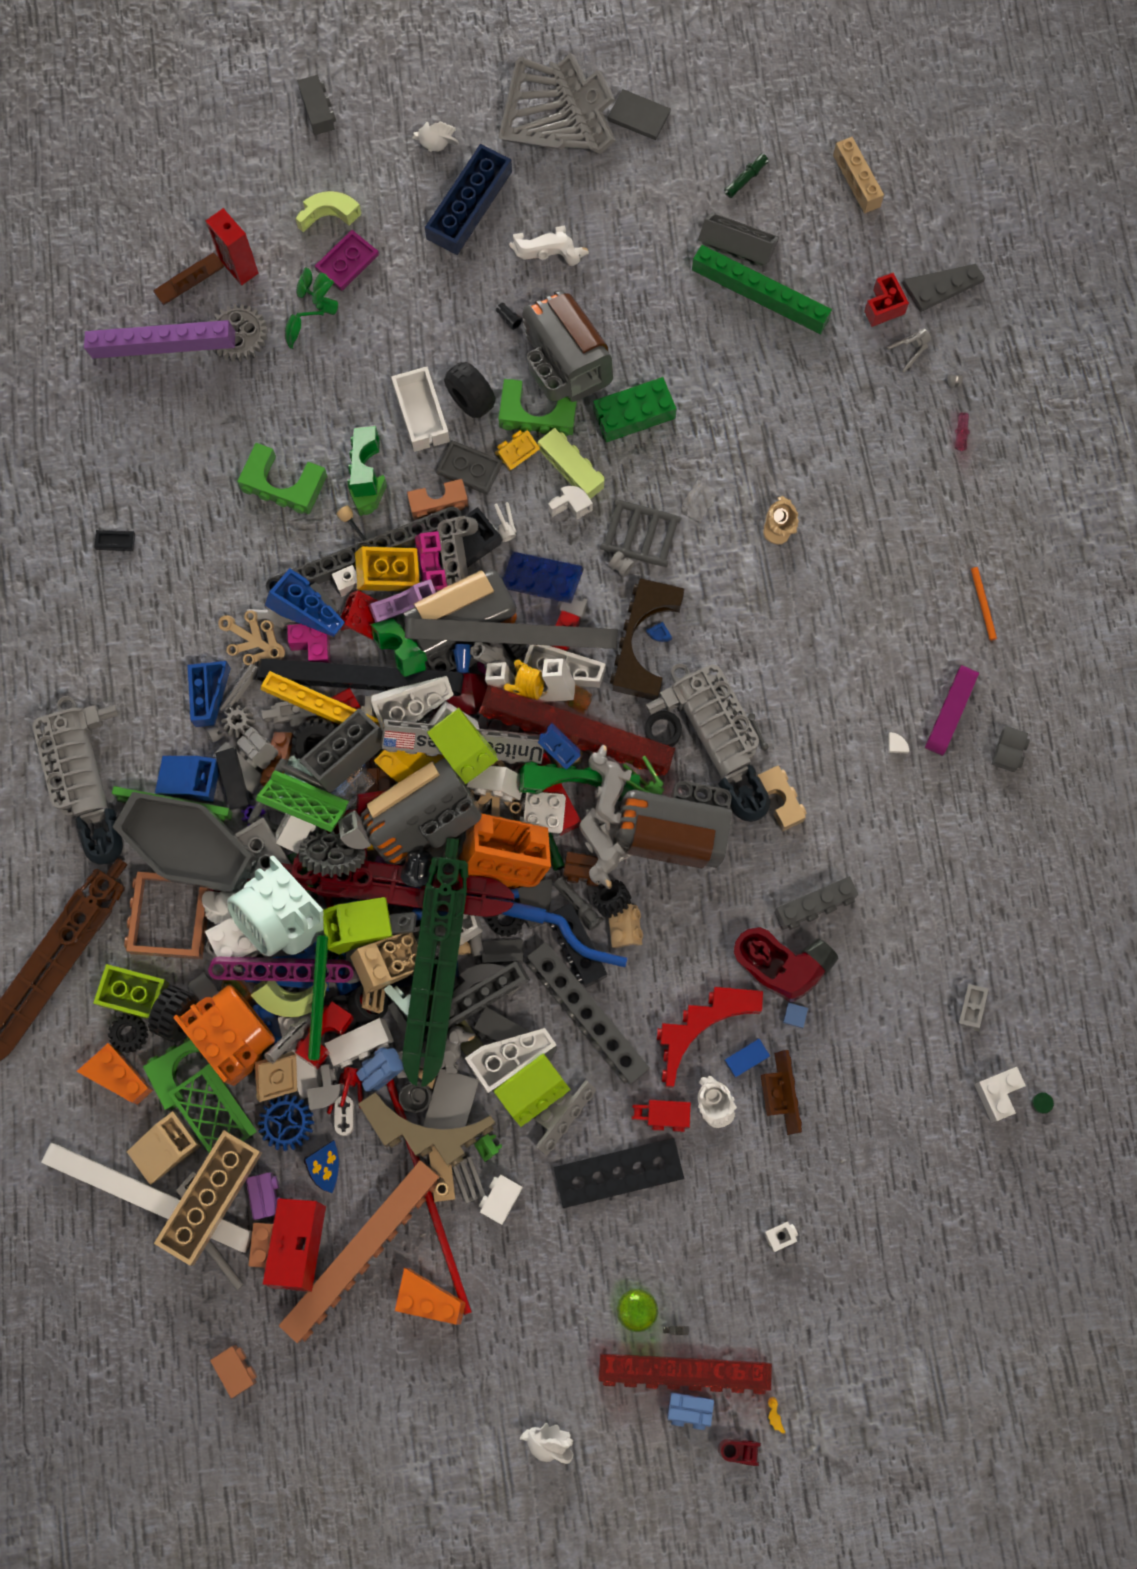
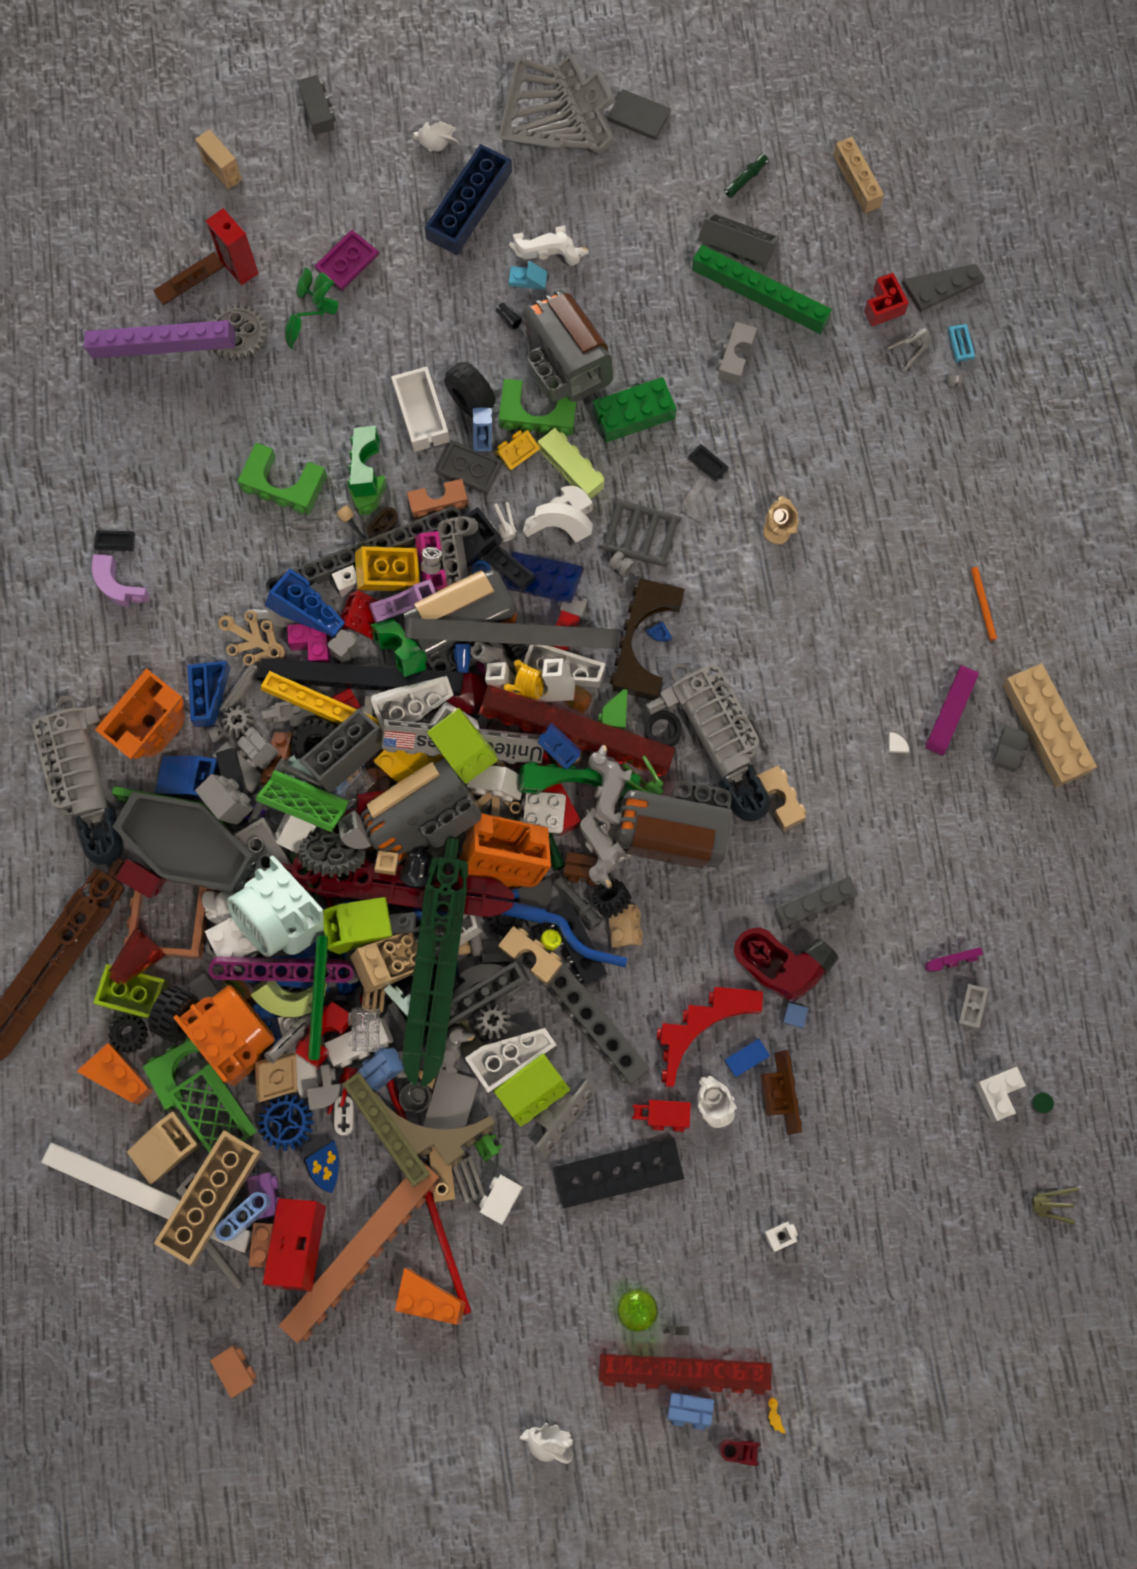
(104, 575): none -> lavender arch
(130, 718): none -> orange brick
(135, 957): none -> clear red cone
(140, 878): none -> dark red hinge
(218, 159): none -> tan window
(224, 799): none -> light grey brick
(233, 1220): none -> light blue beam
(327, 204): yellowish green arch -> none
(344, 647): none -> light grey brick
(365, 1029): none -> clear brick
(380, 523): none -> dark brown plate
(386, 862): none -> tan tile
(386, 1129): none -> olive tile
(431, 558): none -> light grey wheel
(480, 565): none -> blue tile
(482, 429): none -> medium blue brick
(500, 1023): none -> light grey gear
(510, 567): none -> black tile
(531, 277): none -> medium azure slope
(546, 964): none -> tan arch
(550, 939): none -> neon yellow tile
(560, 516): none -> white arch
(615, 711): none -> bright green slope
(708, 463): none -> black tile
(741, 339): none -> light grey arch
(952, 960): none -> magenta hinge
(962, 432): clear pink axle -> none
(963, 356): none -> medium azure tile
(1041, 1204): none -> olive plant
(1049, 725): none -> tan brick

